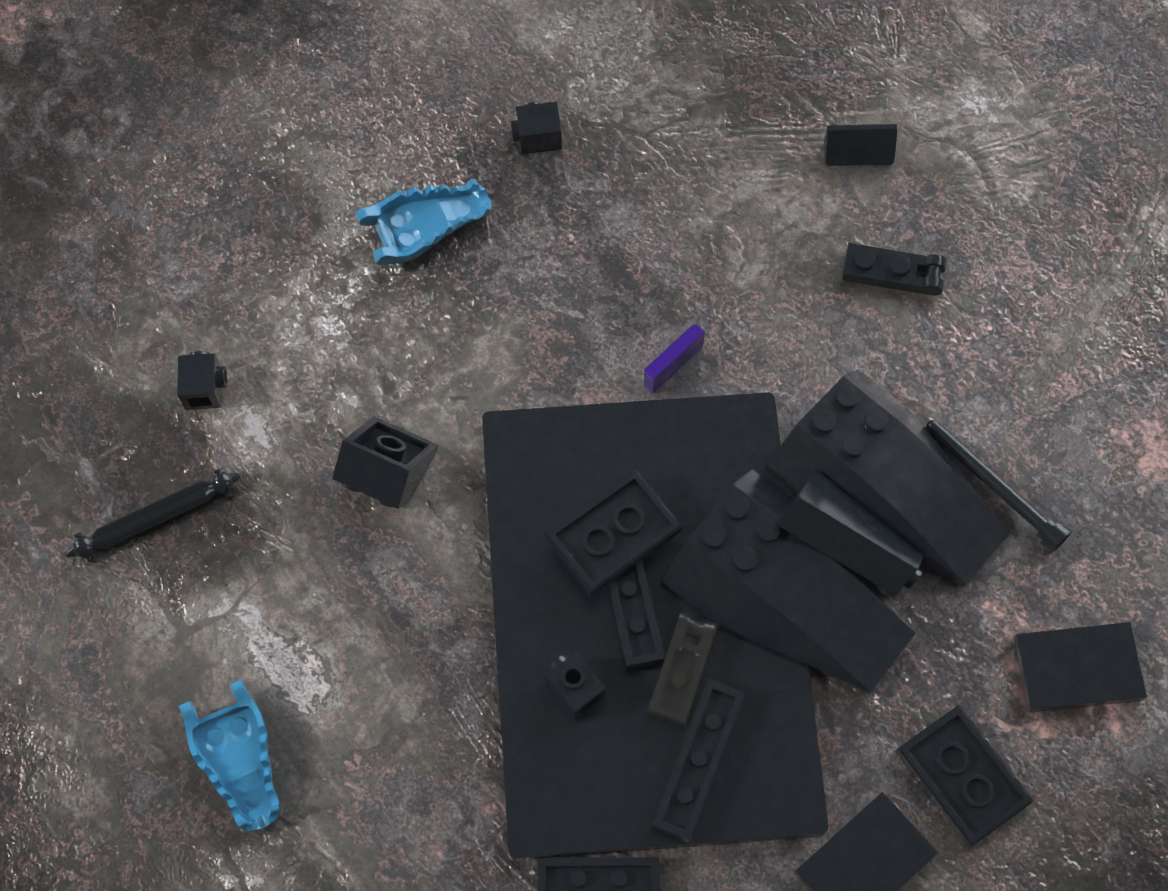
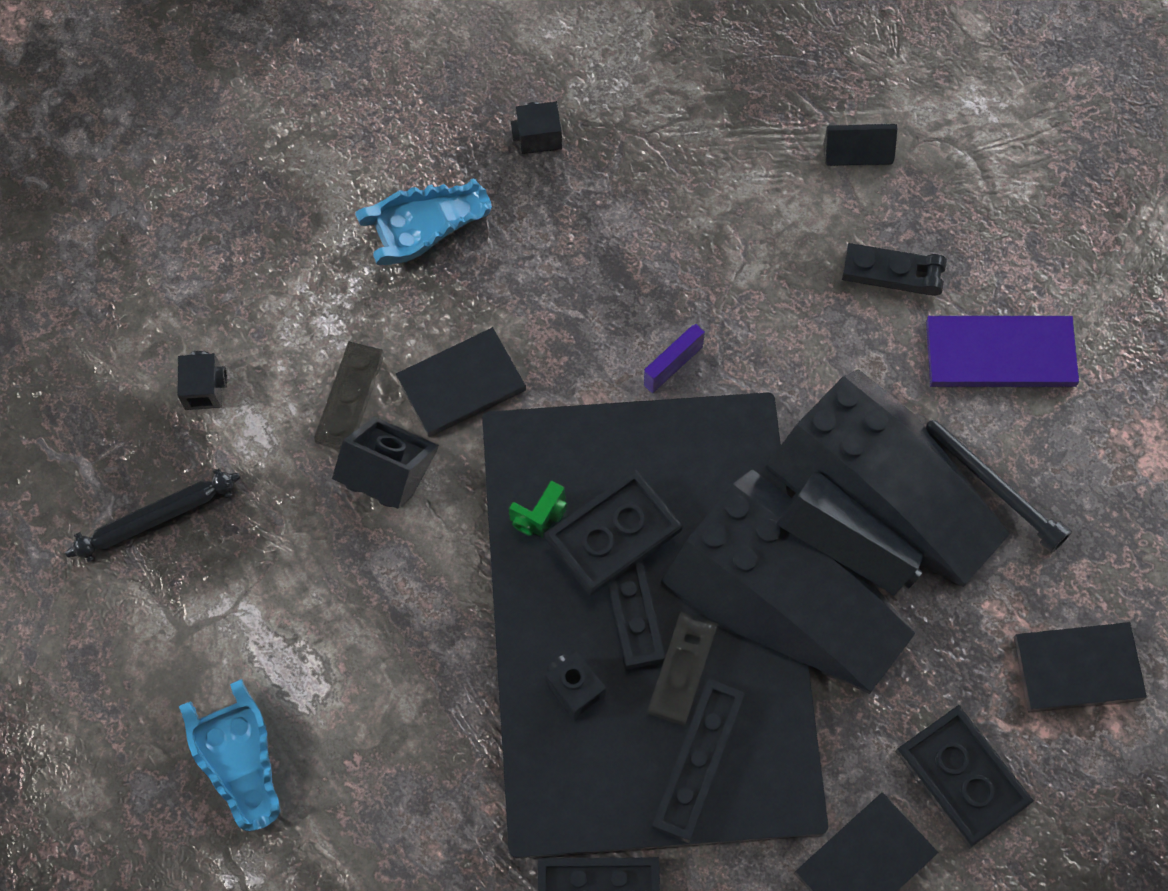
(349, 394): none -> clear smoke plate
(460, 382): none -> black tile
(548, 509): none -> green bracket
(1002, 351): none -> dark purple tile

